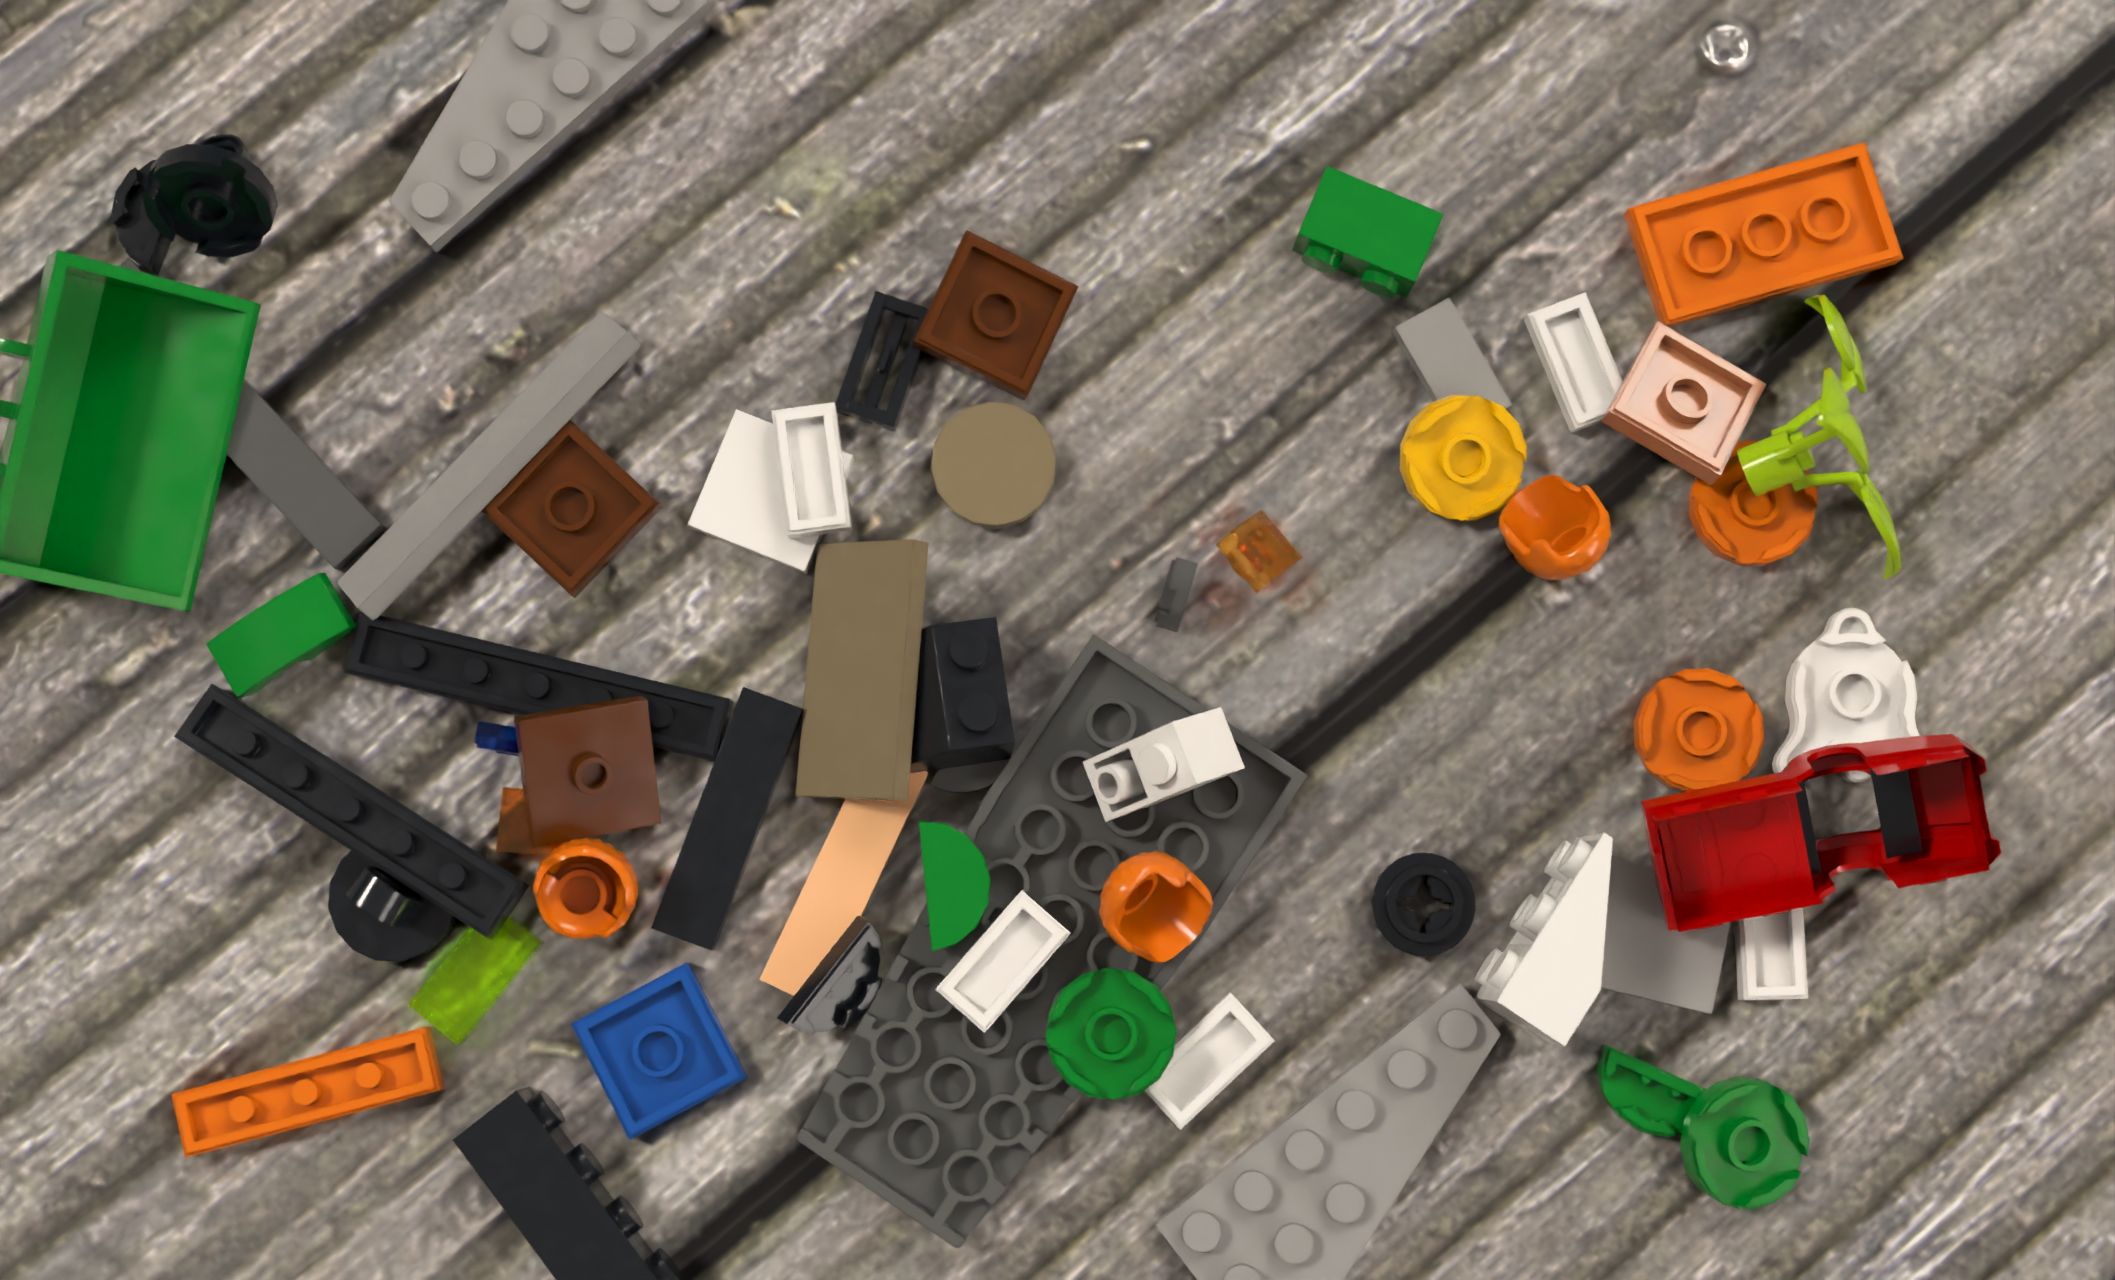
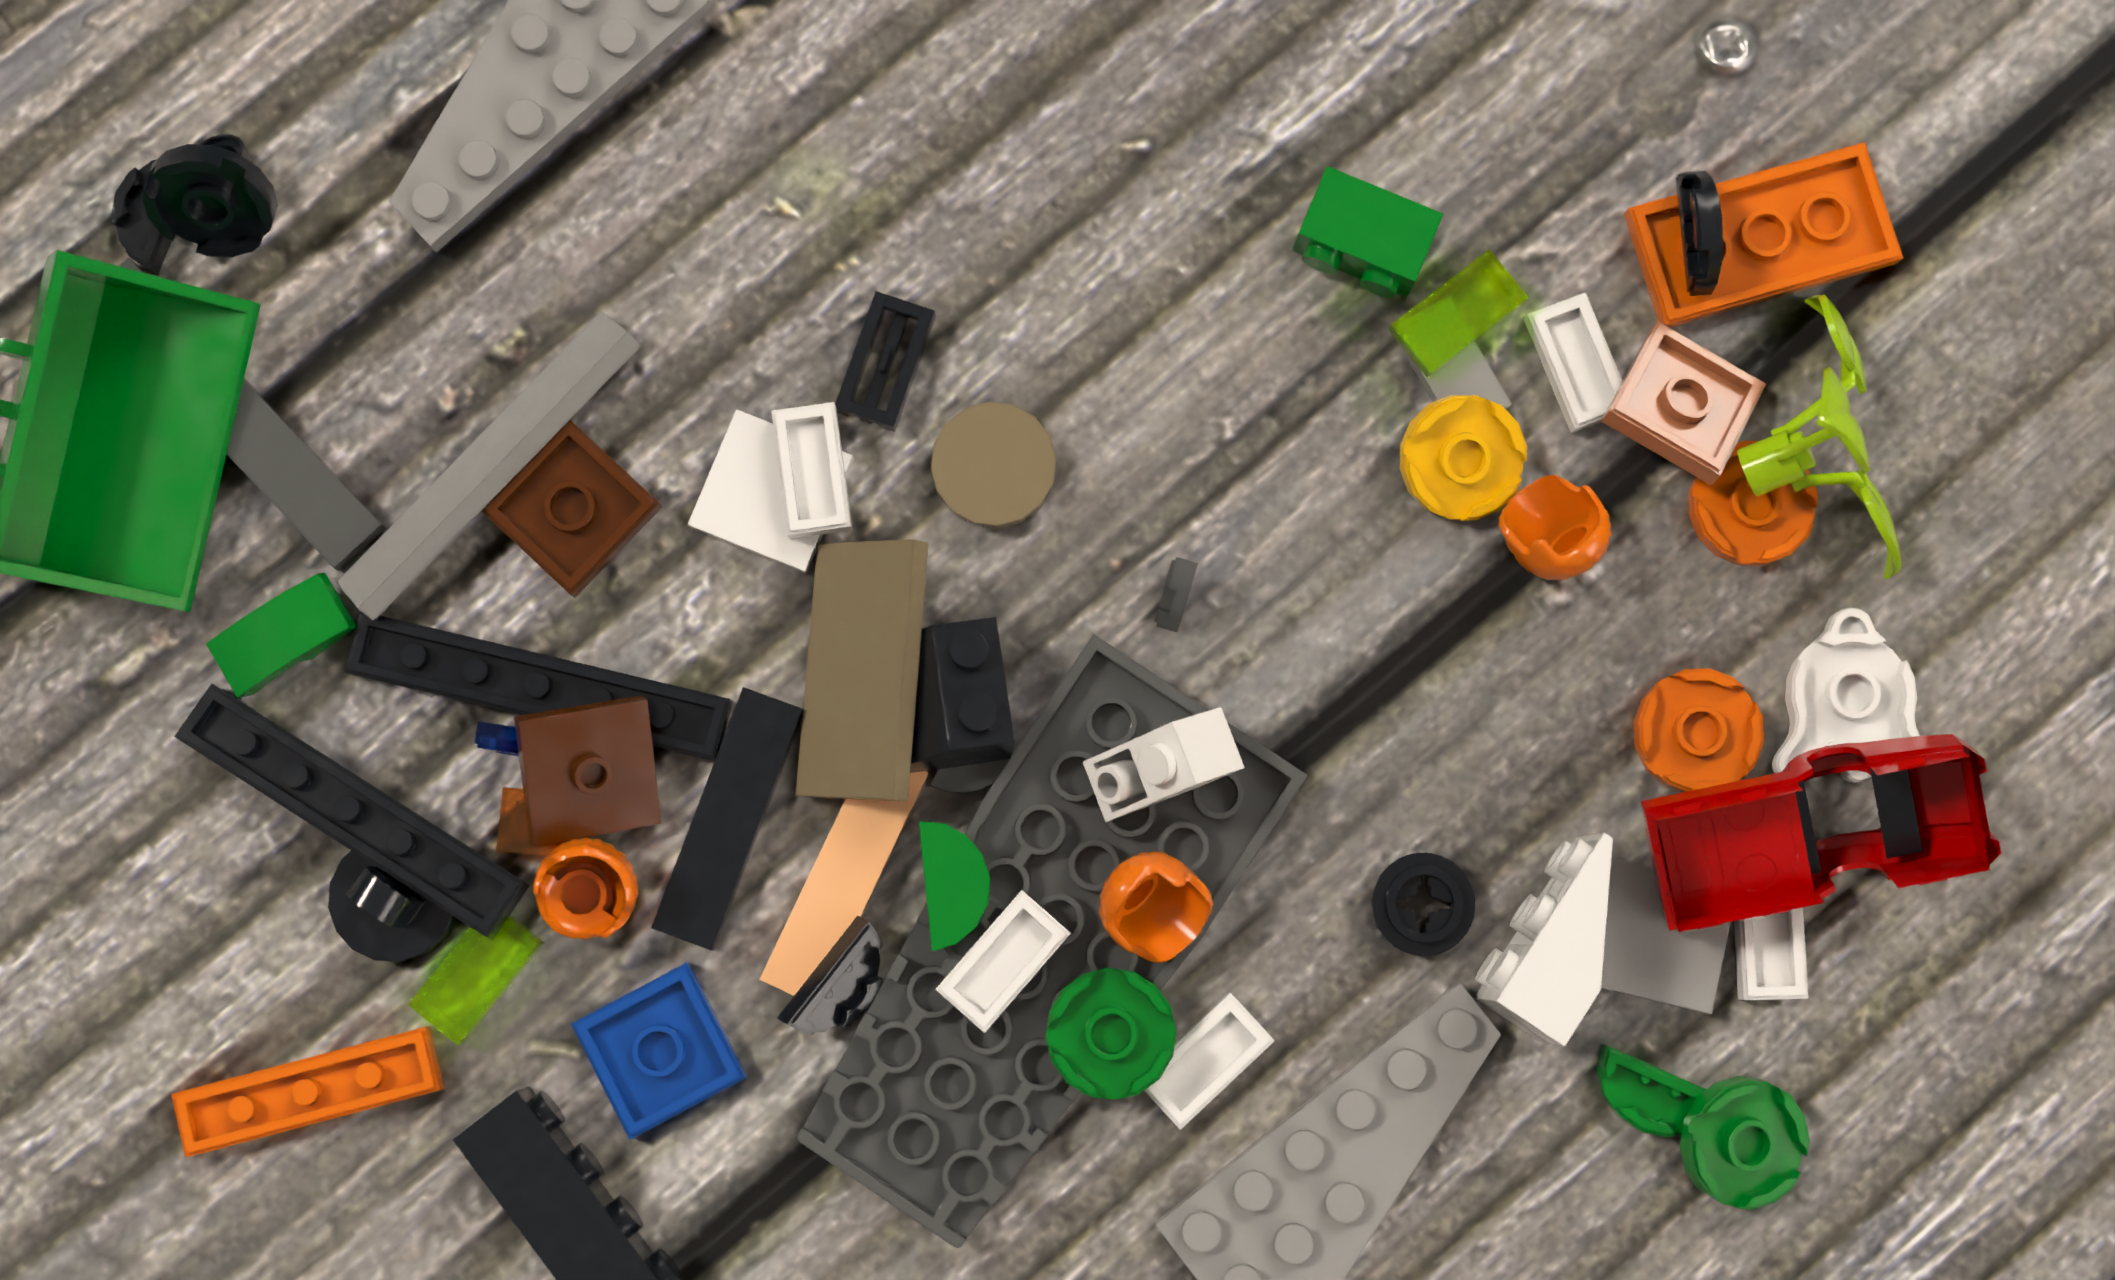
(995, 315): reddish brown plate -> none
(1258, 551): clear orange plate -> none
(1458, 313): none -> clear neon green tile
(1700, 231): none -> black tile

